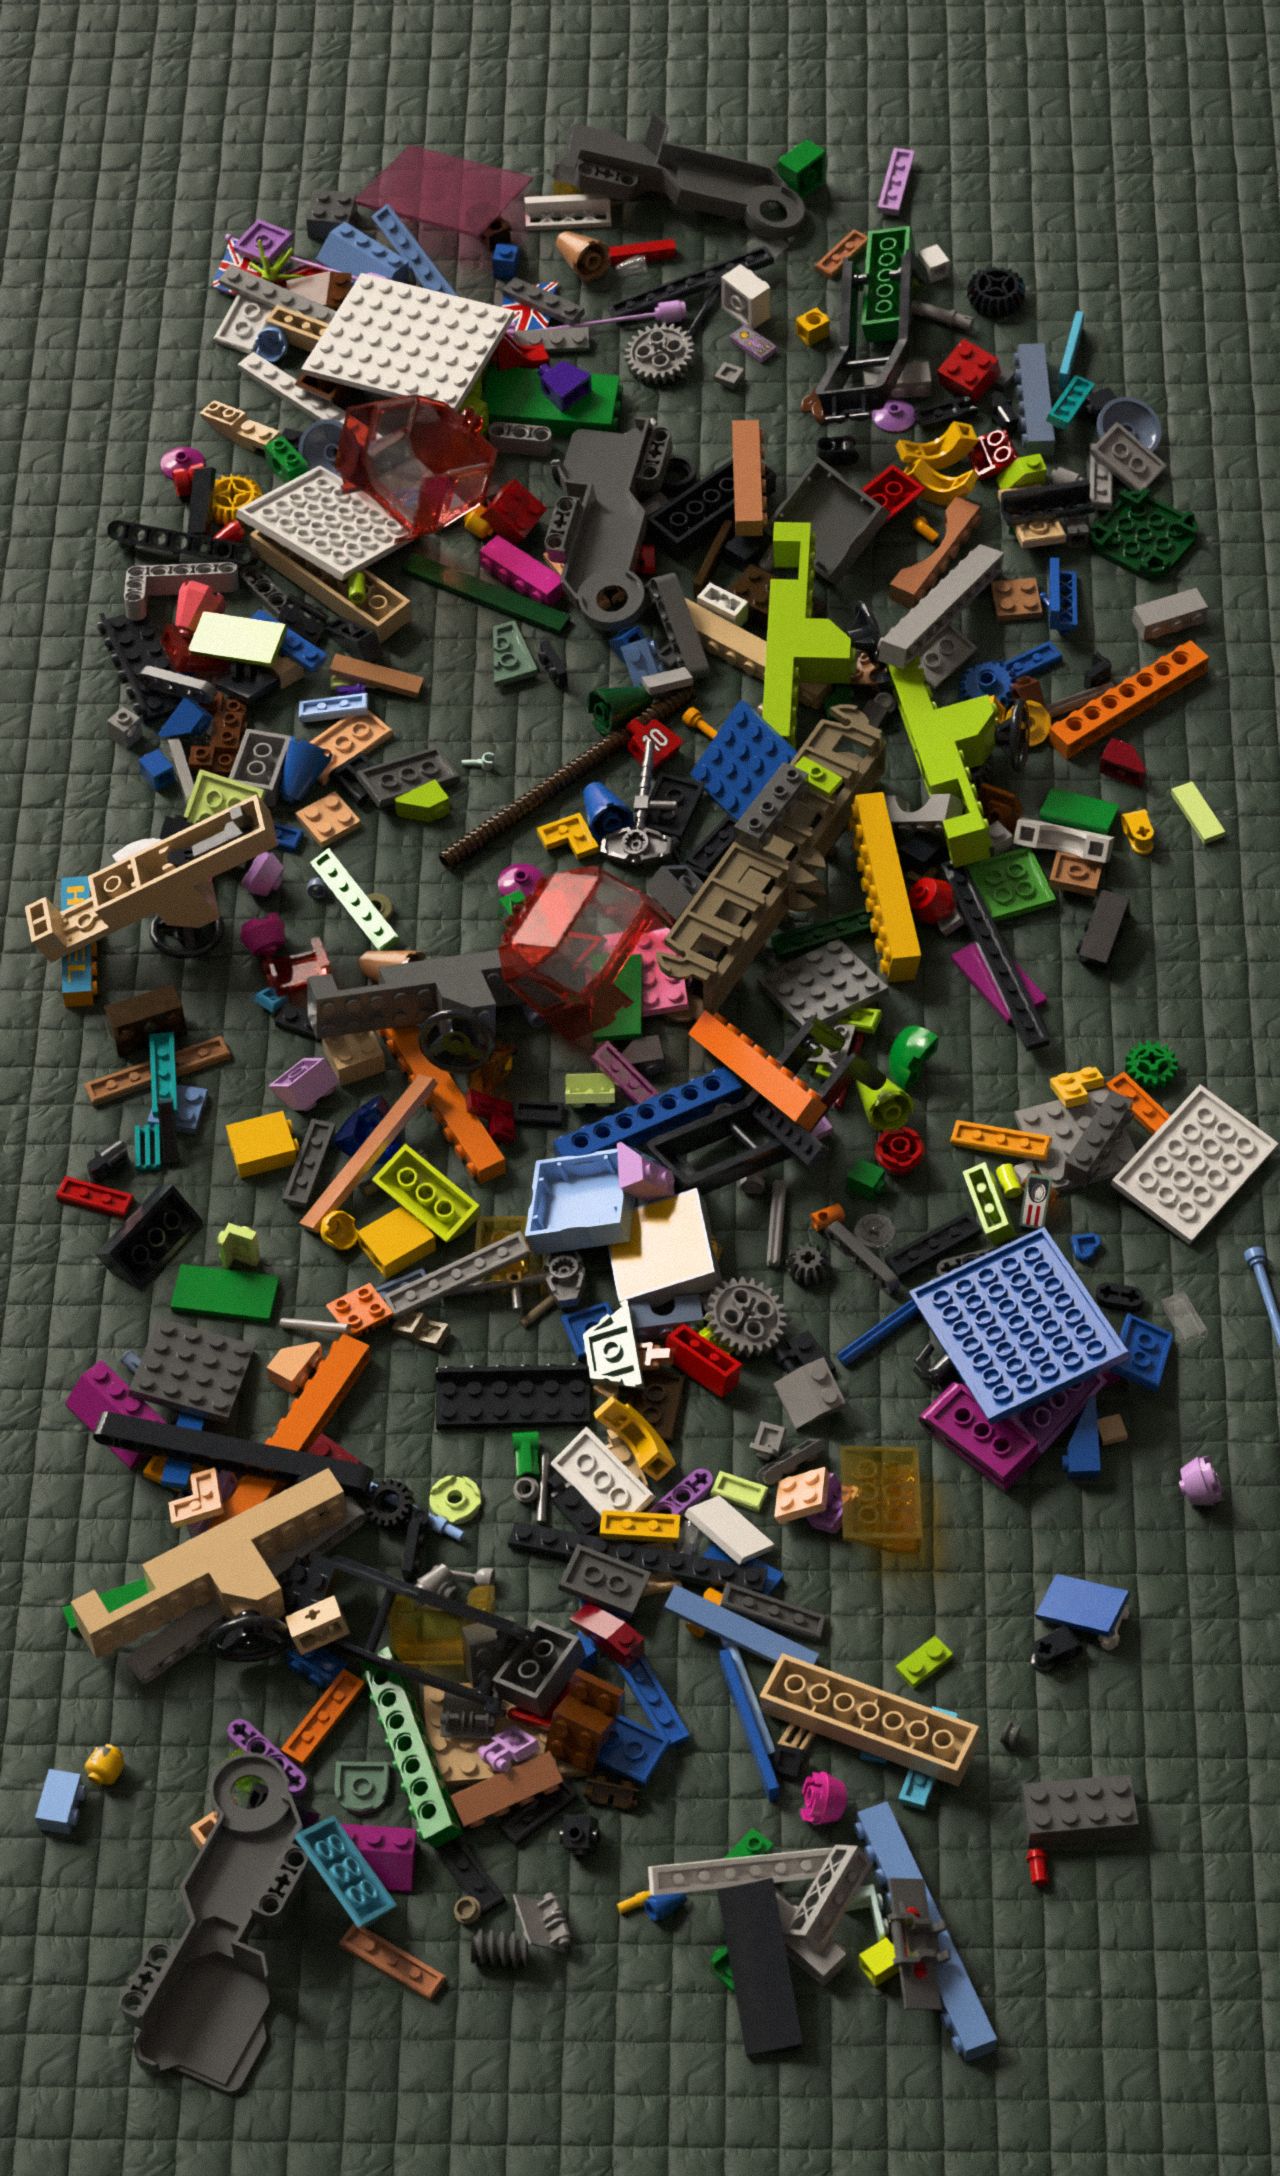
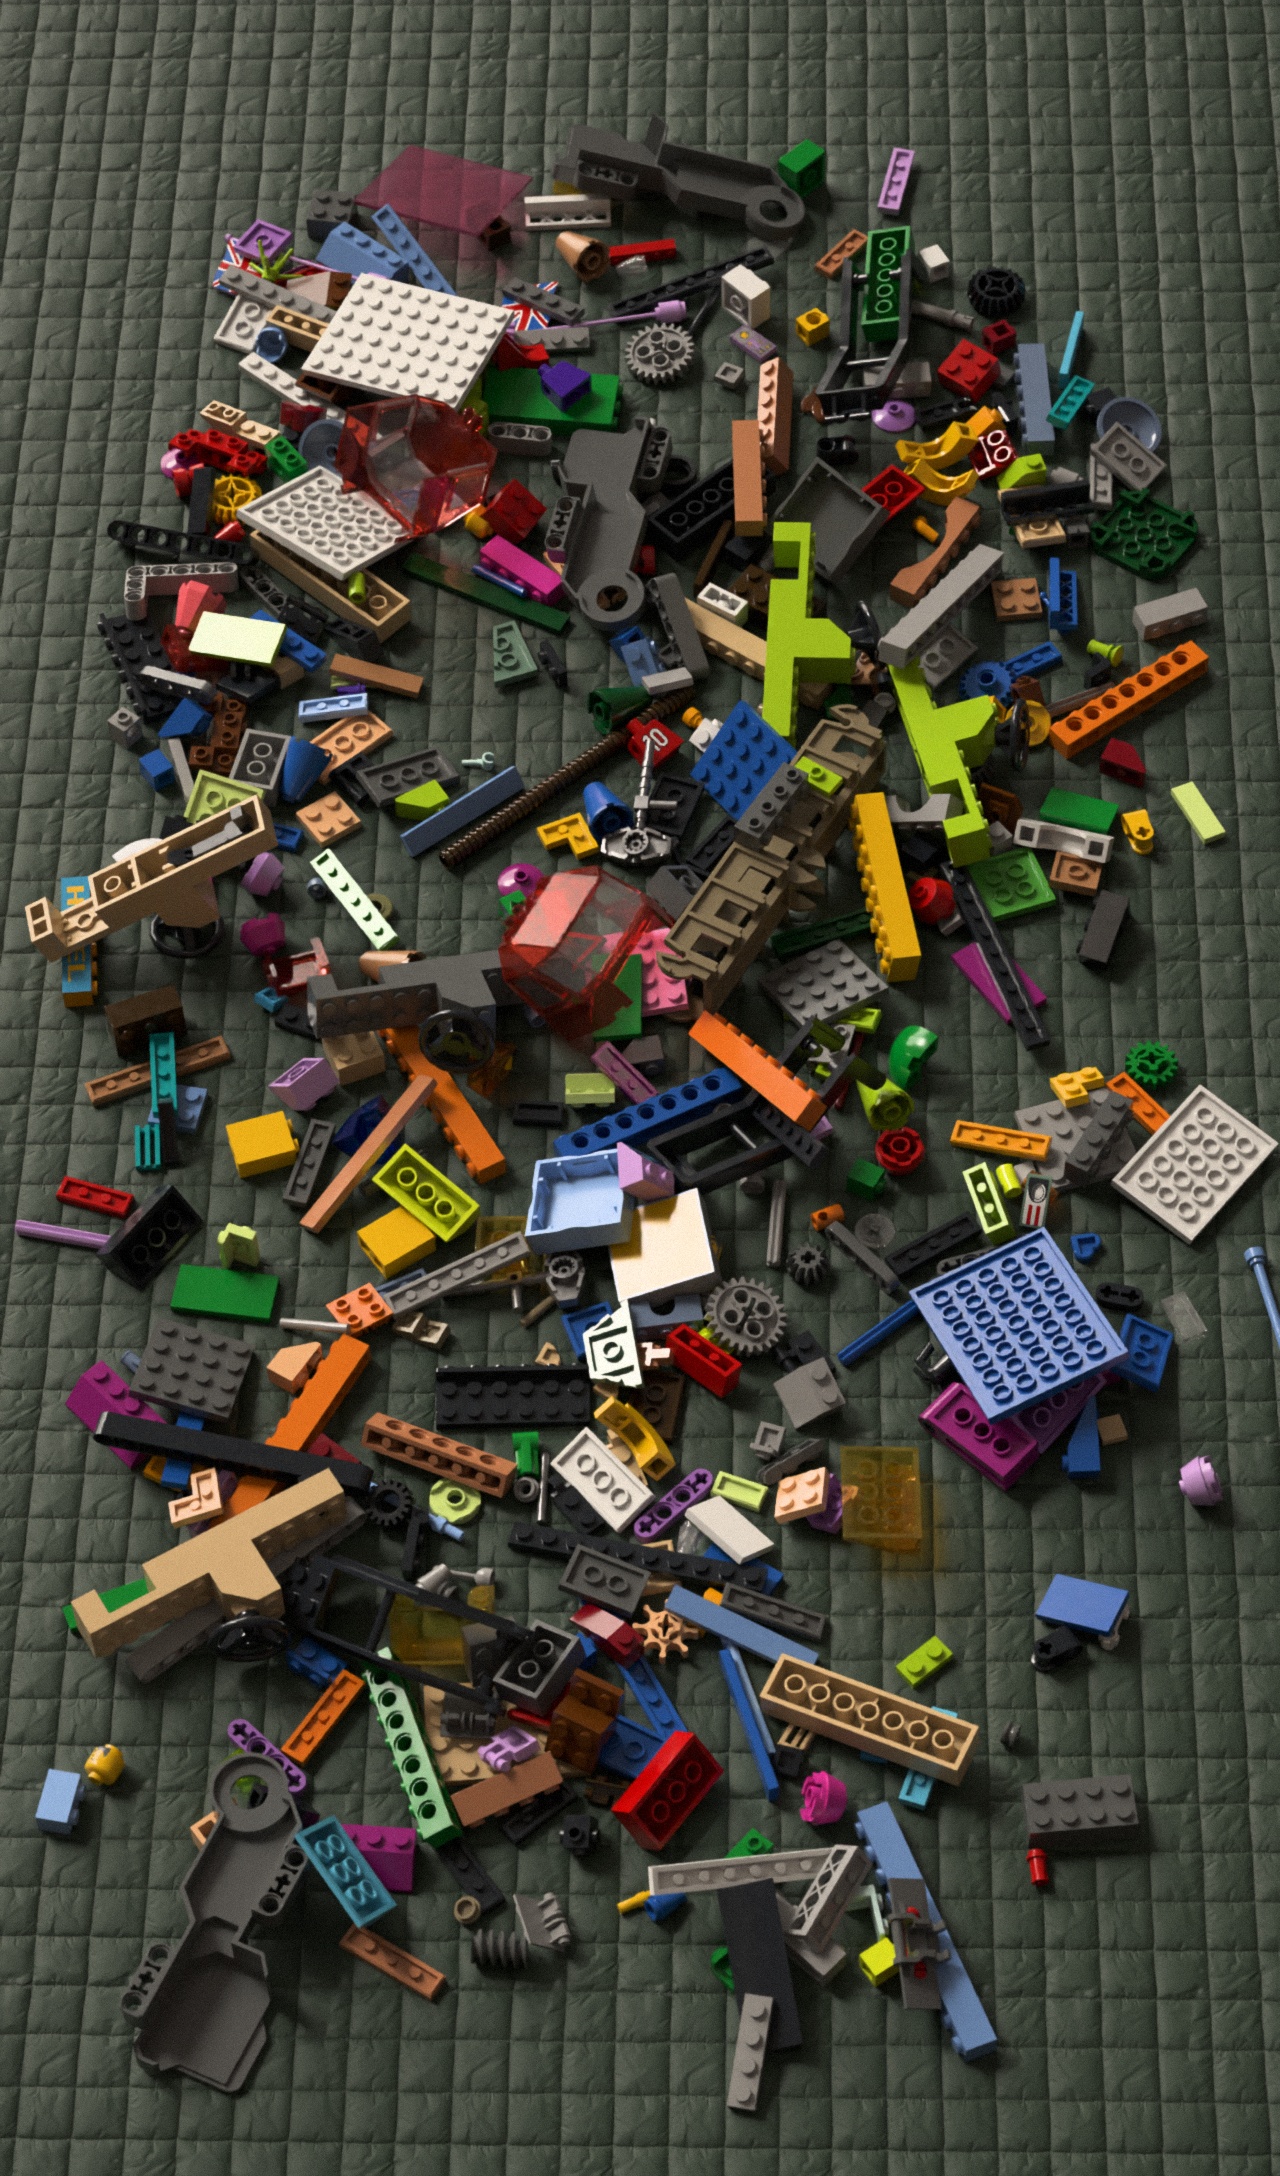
(60, 1234): none -> lavender axle
(107, 1162): black arm -> none
(220, 451): none -> red bracket
(300, 416): none -> dark red brick
(317, 1625): tan brick -> none
(339, 1230): yellow hair -> none
(362, 1786): sand green tile -> none
(439, 1454): none -> nougat brick
(462, 811): none -> medium blue tile
(496, 1111): dark red plate -> none
(506, 261): blue slope -> none
(510, 586): none -> blue bar
(548, 1356): none -> tan tile
(640, 1526): yellow plate -> none
(667, 1790): none -> red brick
(674, 1636): none -> light nougat gear
(705, 733): none -> white bracket
(750, 2052): none -> light grey plate
(775, 413): none -> nougat brick
(986, 421): none -> light orange brick
(998, 337): none -> dark red brick
(1113, 653): none -> lime pin

